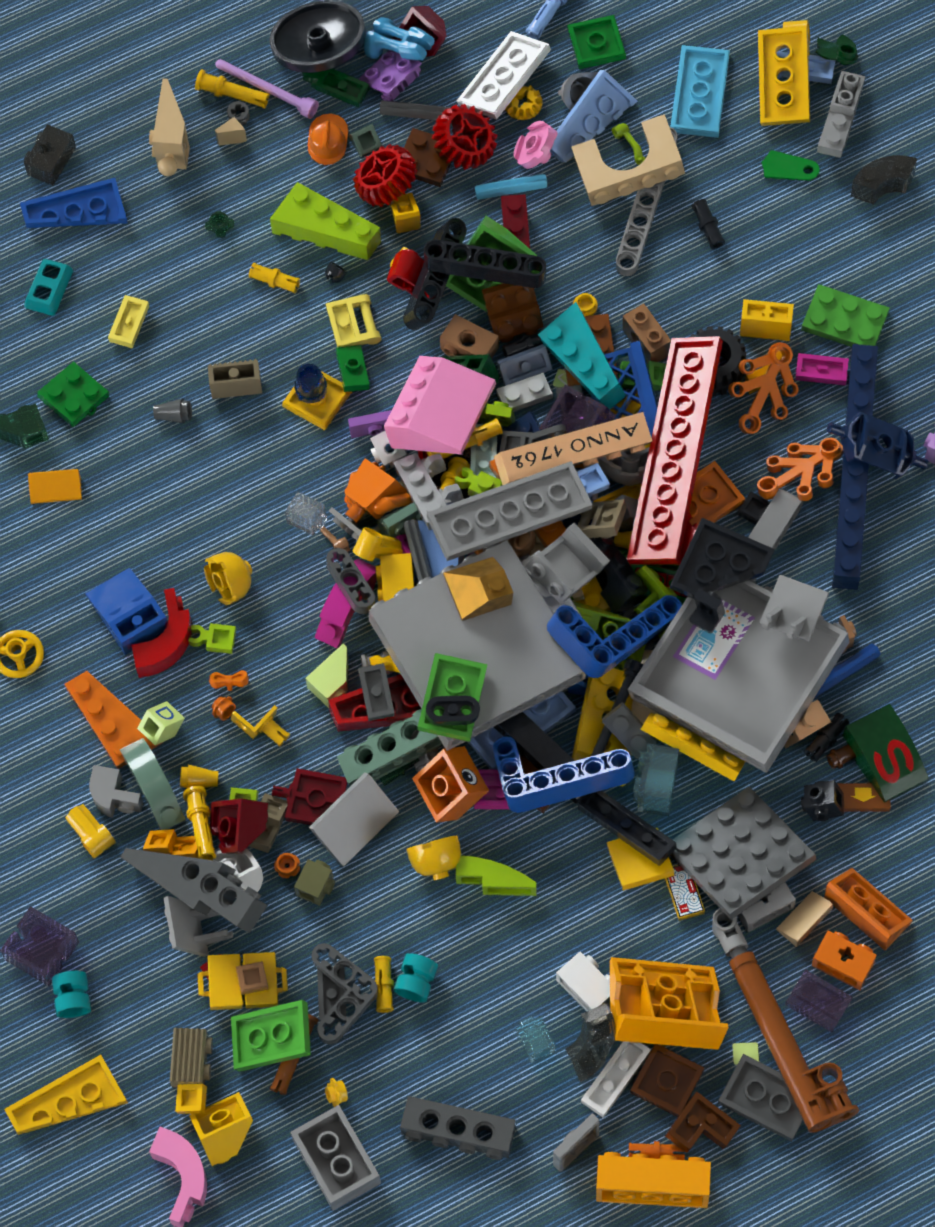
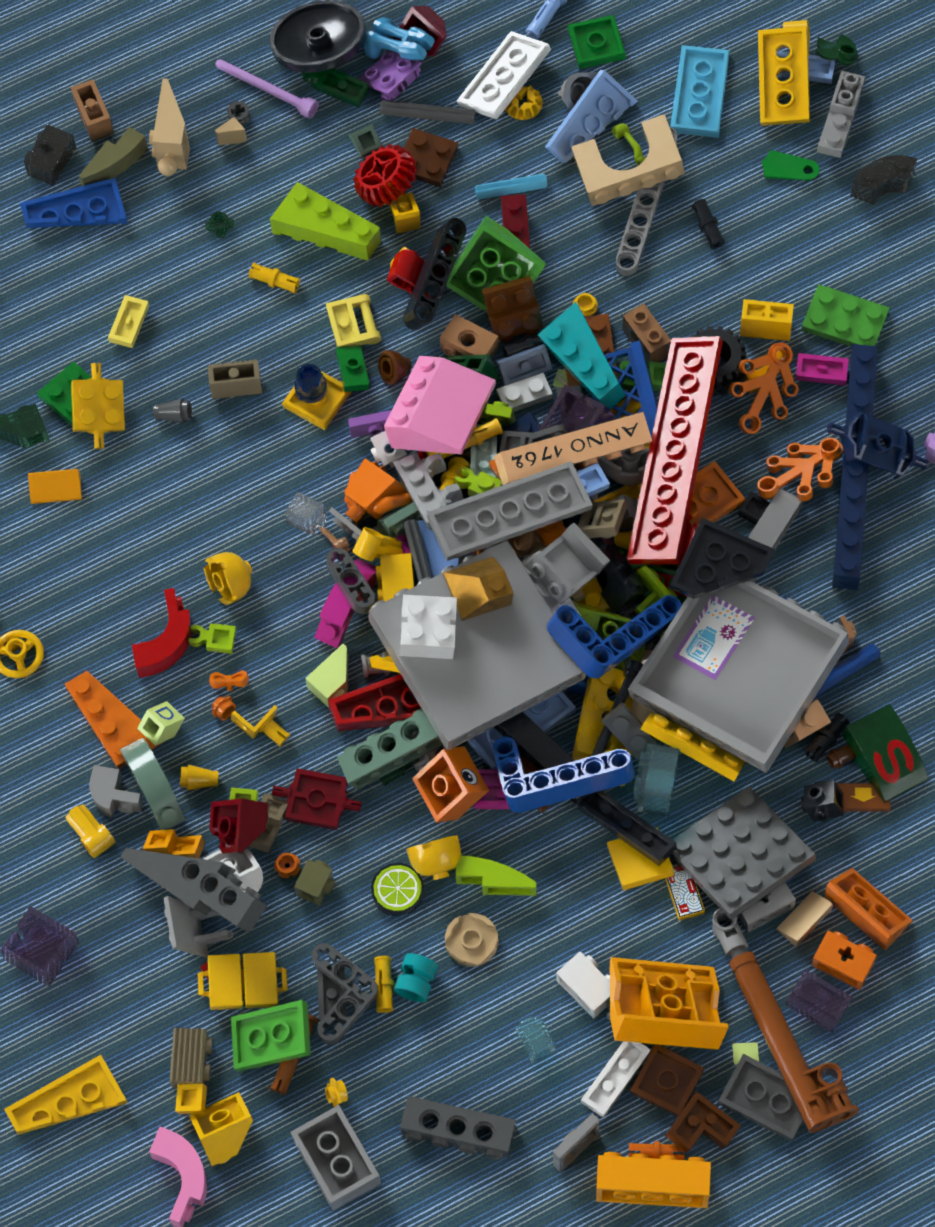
(57, 286): teal piece -> none
(71, 994): teal wheel -> none
(92, 110): none -> medium nougat brick
(97, 406): none -> yellow plate
(114, 158): none -> olive slope
(128, 610): blue slope -> none
(199, 813): yellow pin -> none
(221, 86): yellow pin -> none
(252, 978): medium nougat tile -> none
(327, 139): orange piece -> none
(336, 271): black hinge -> none
(354, 819): light grey tile -> none
(376, 692): dark grey plate -> none
(393, 366): none -> reddish brown brick
(397, 889): none -> tile
(428, 626): none -> white piece
(452, 678): bright green plate -> none
(452, 710): black plate -> none
(466, 129): red gear -> none
(471, 939): none -> tan tile
(496, 258): black beam -> none
(536, 145): bright pink plate -> none
(594, 1042): clear smoke brick -> none
(708, 611): black bracket -> none
(794, 608): light grey plate -> none

